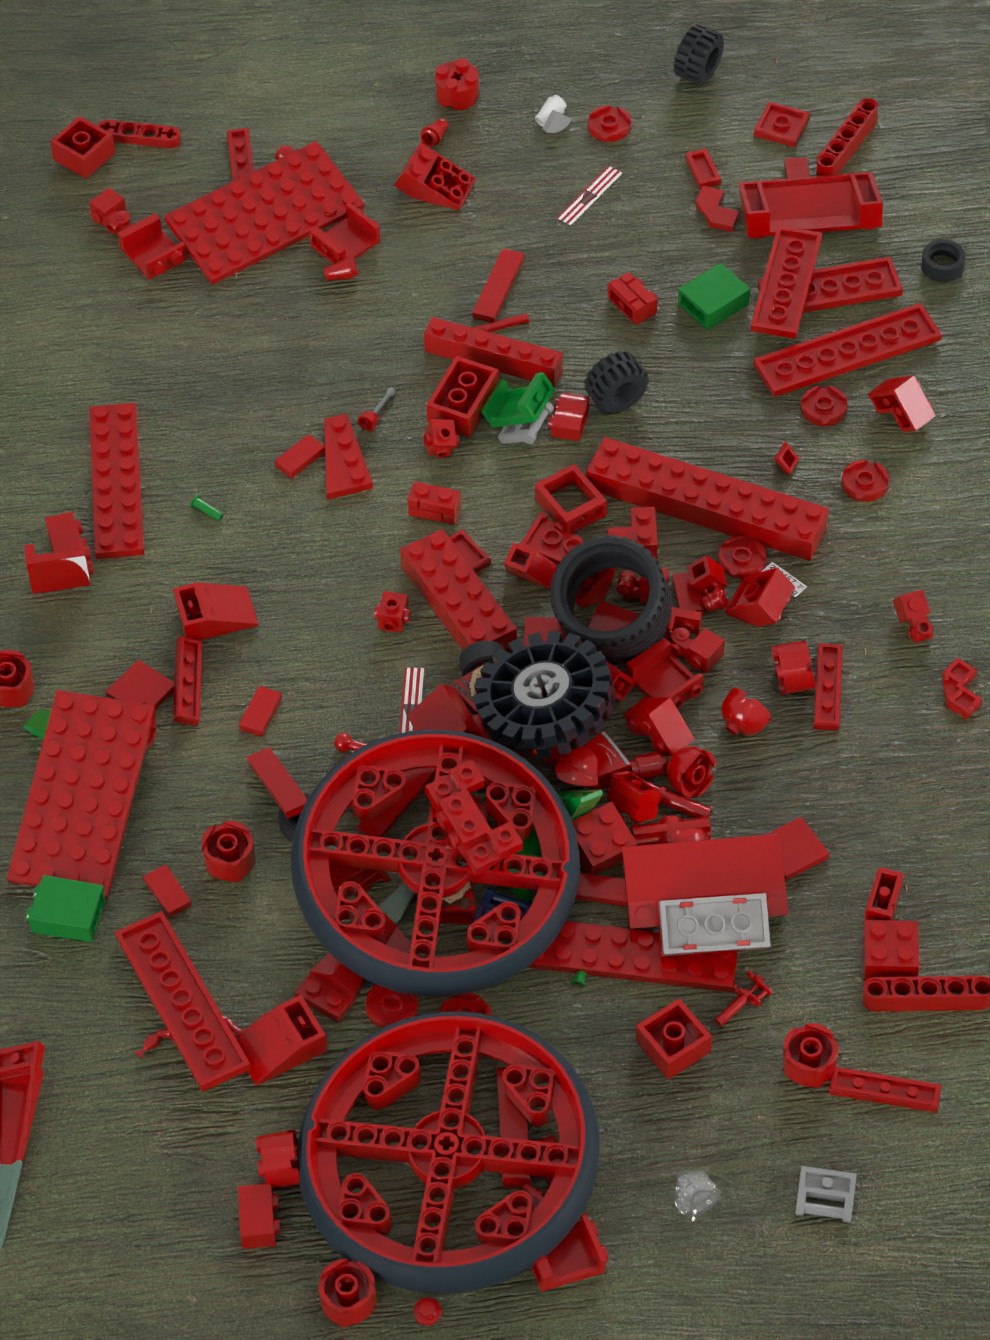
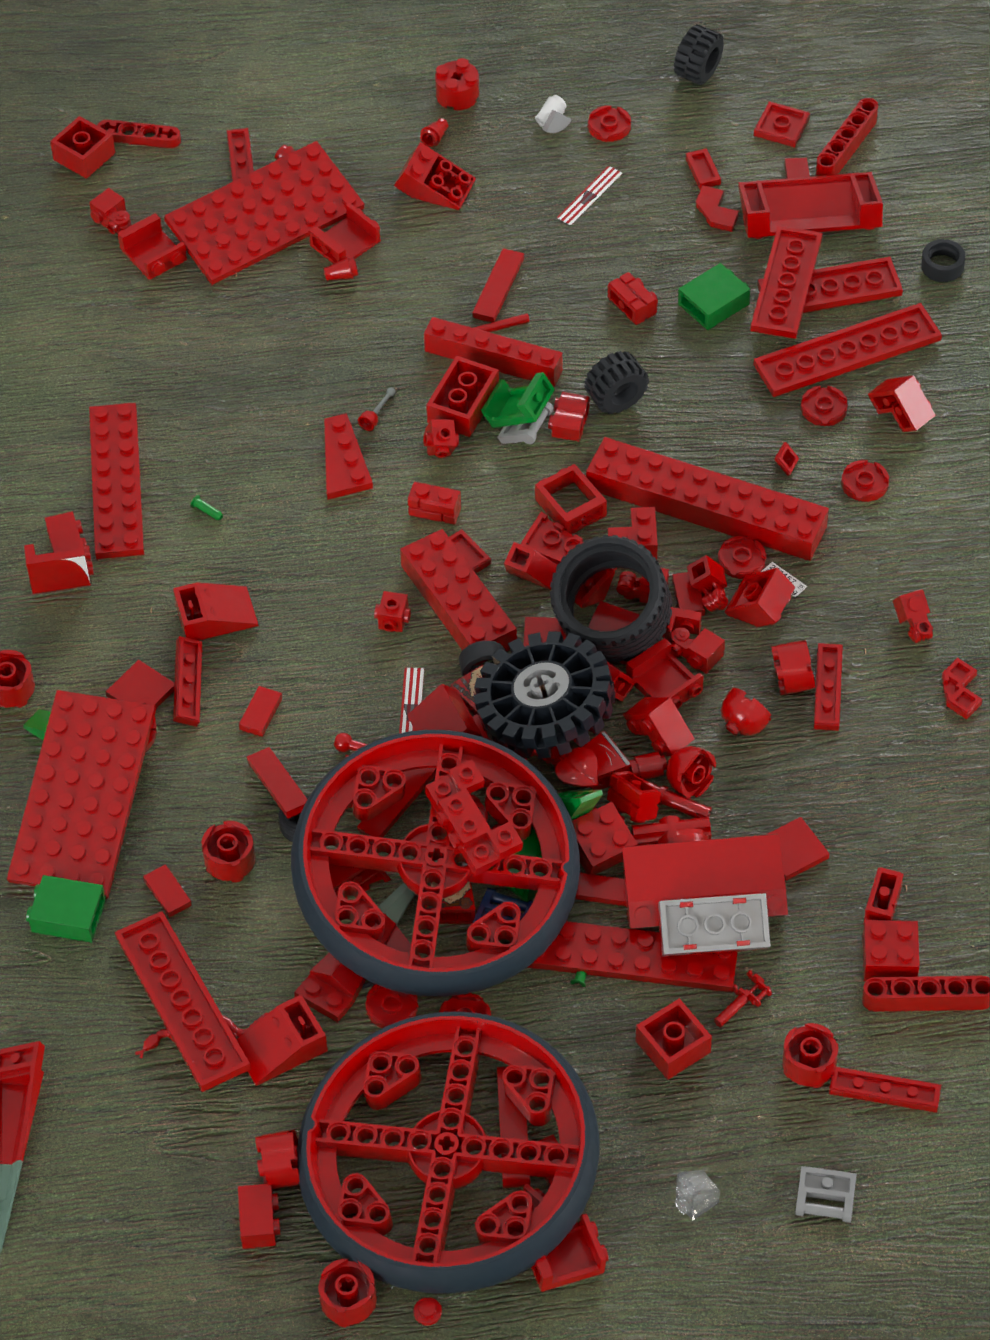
(299, 456): red tile -> none

